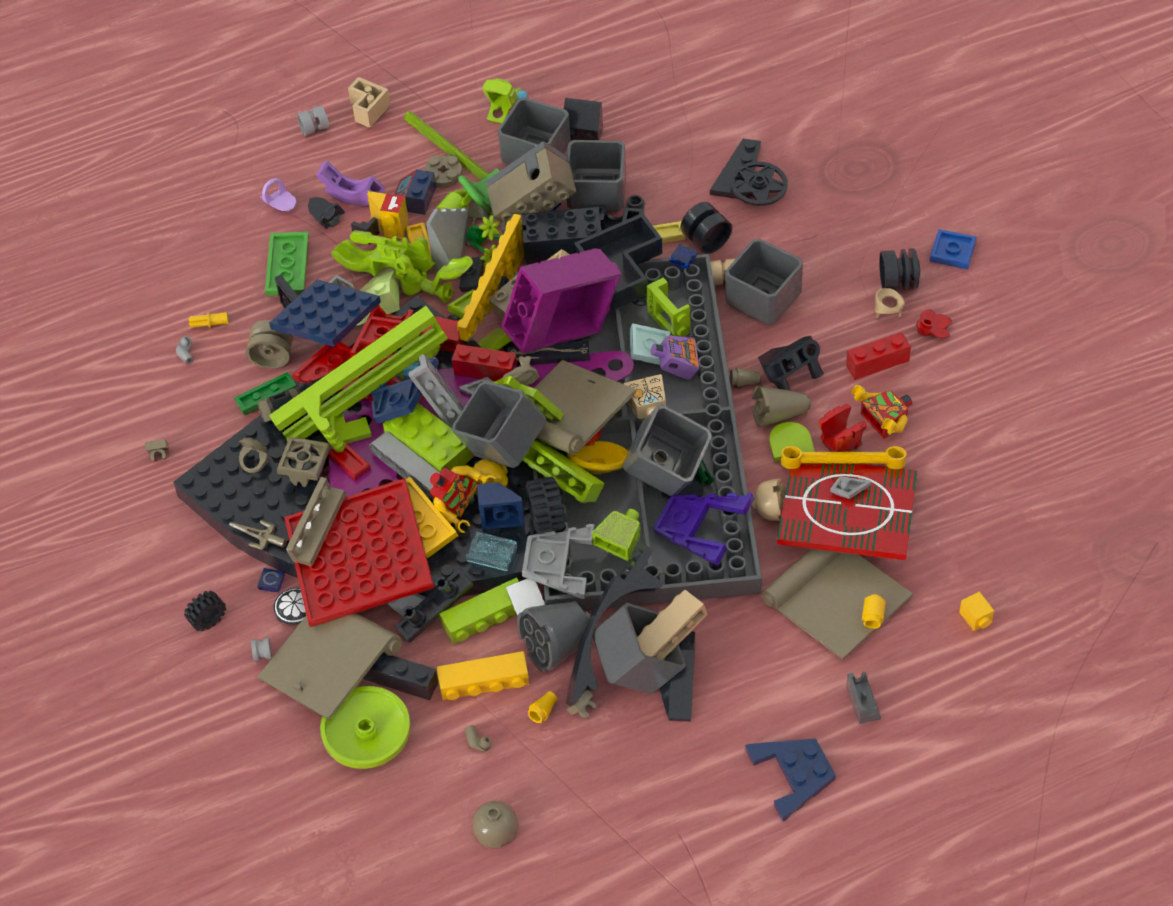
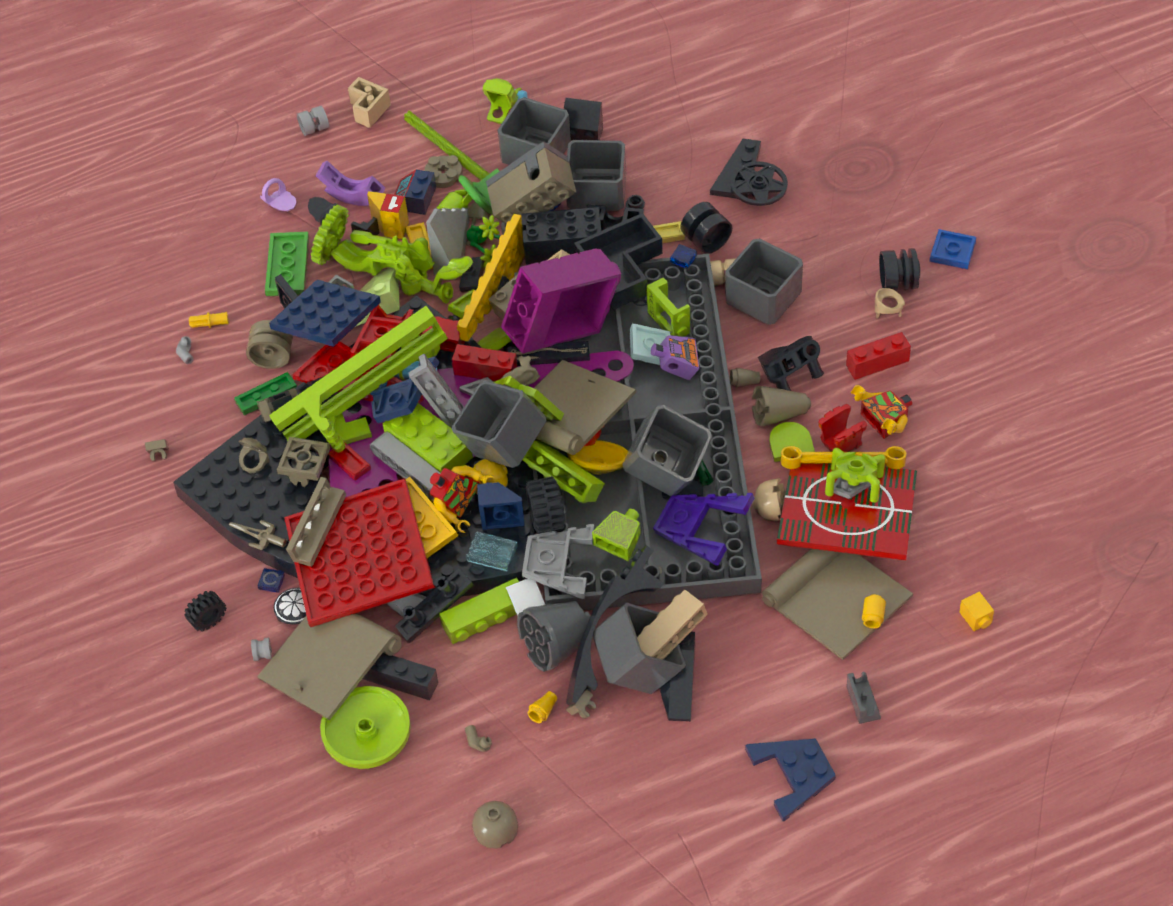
(329, 234): none -> lime gear
(483, 675): yellow brick -> none
(647, 396): tan torso -> none
(856, 470): none -> lime plate
(933, 324): red plate -> none

